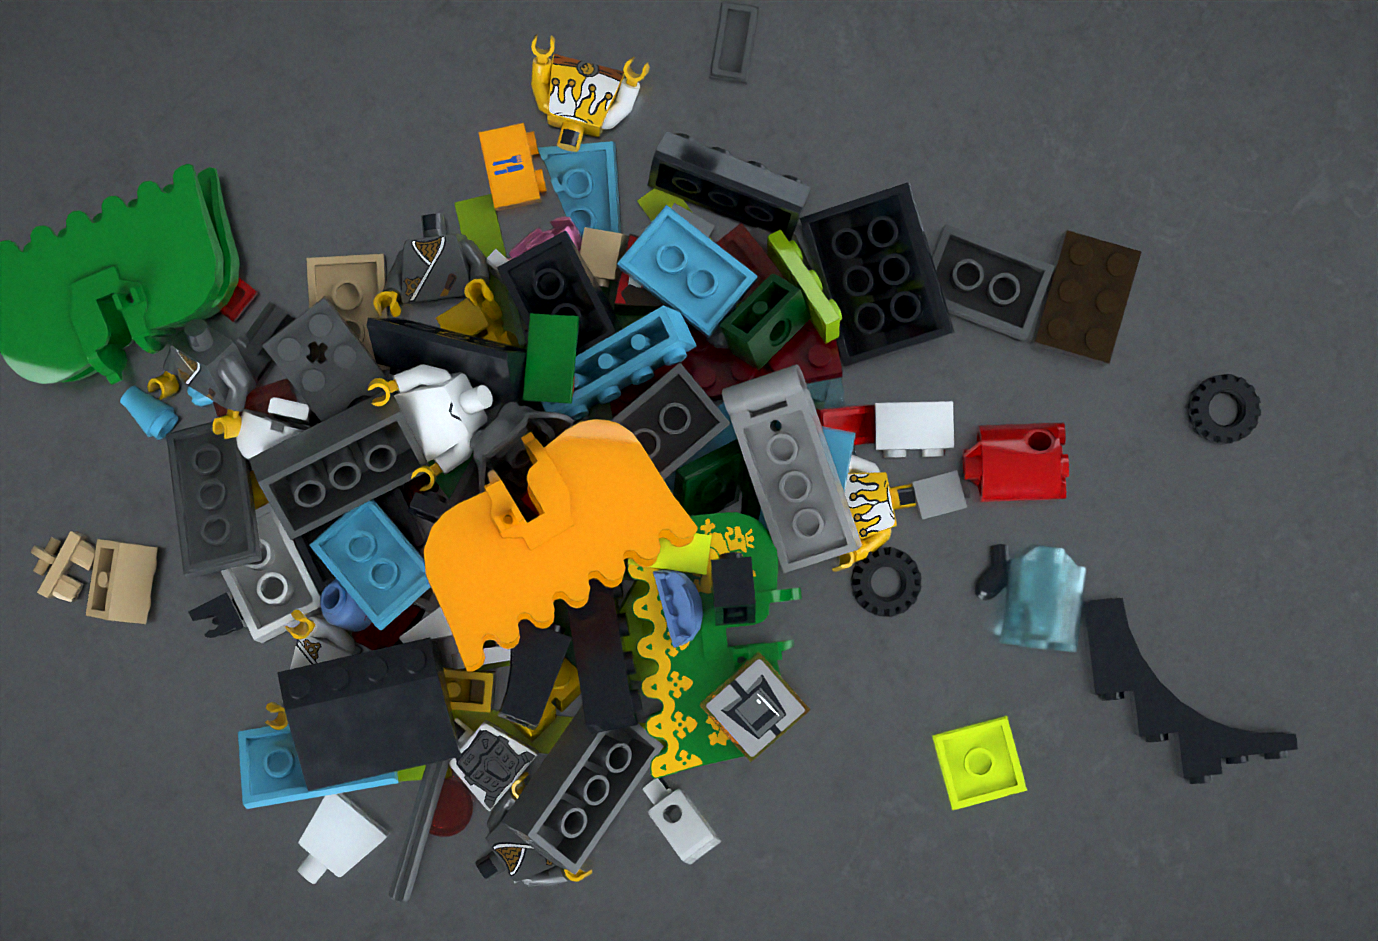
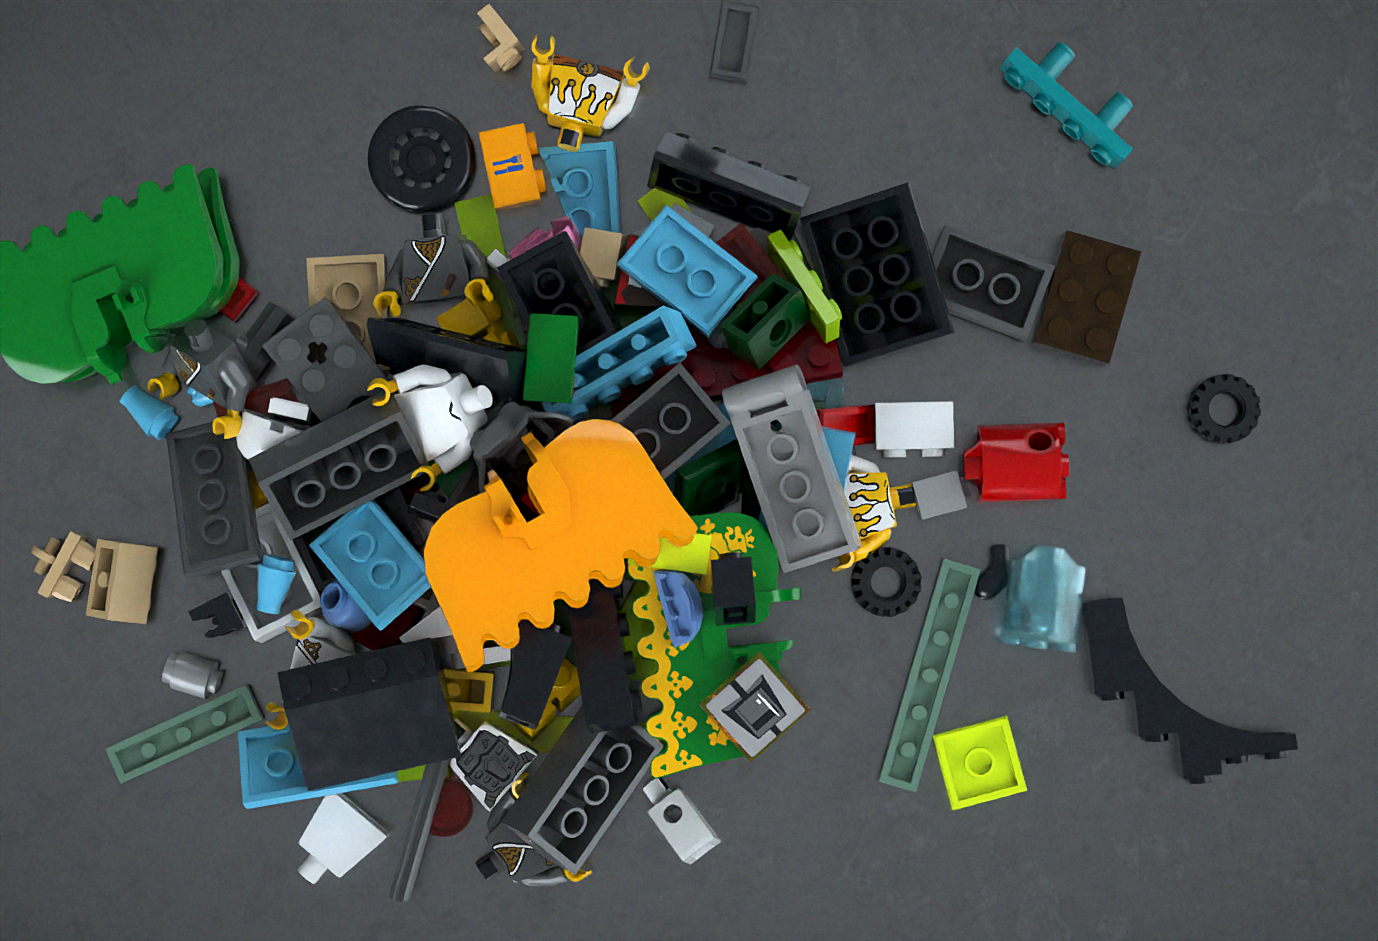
(184, 733): none -> sand green plate
(192, 674): none -> light grey brick
(274, 580): none -> medium azure cone
(421, 158): none -> black wheel
(506, 44): none -> tan bracket
(929, 675): none -> sand green plate
(1053, 99): none -> teal plate

